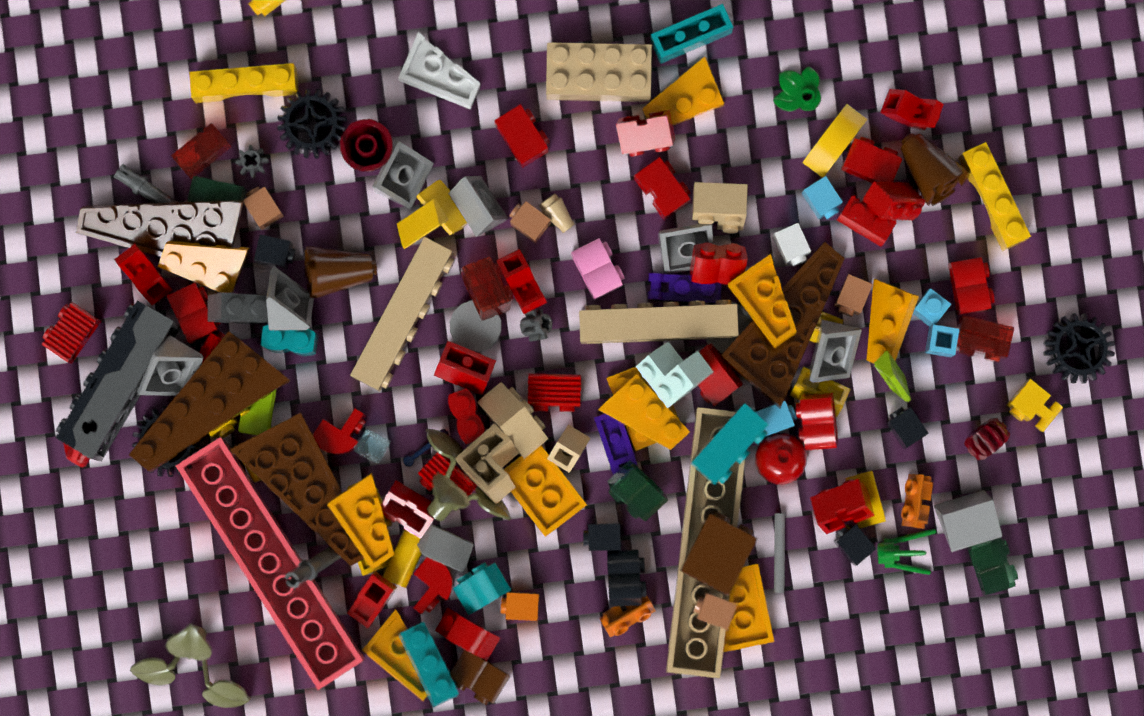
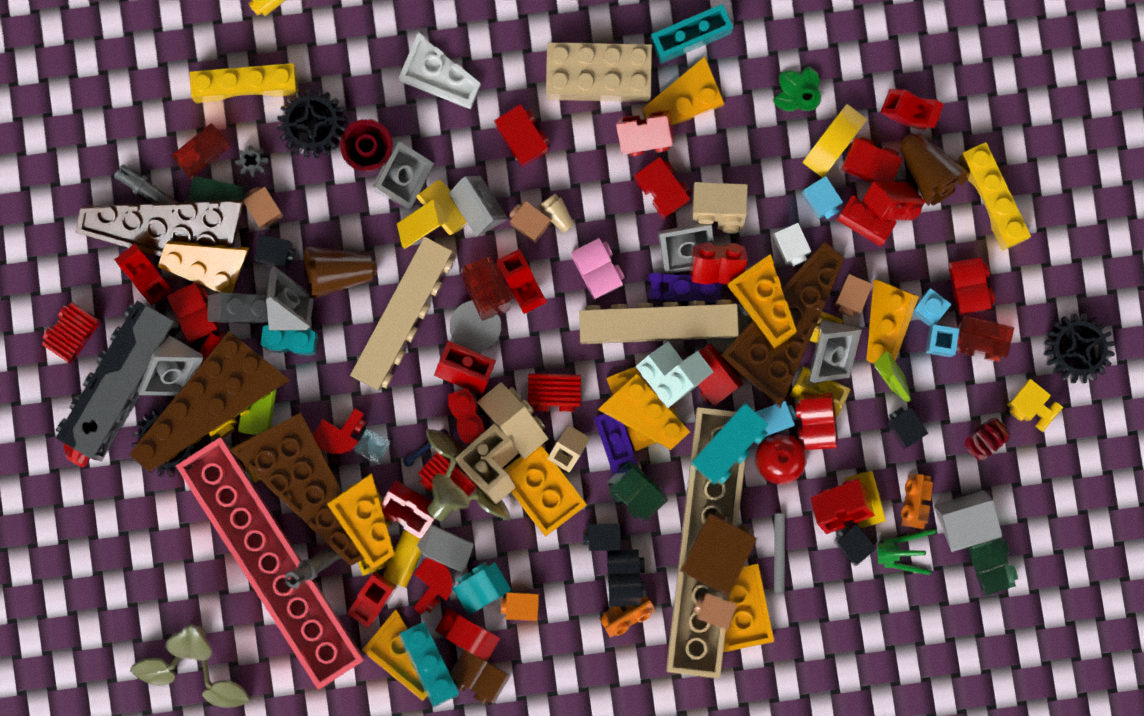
(536, 325): dark grey gear -> none

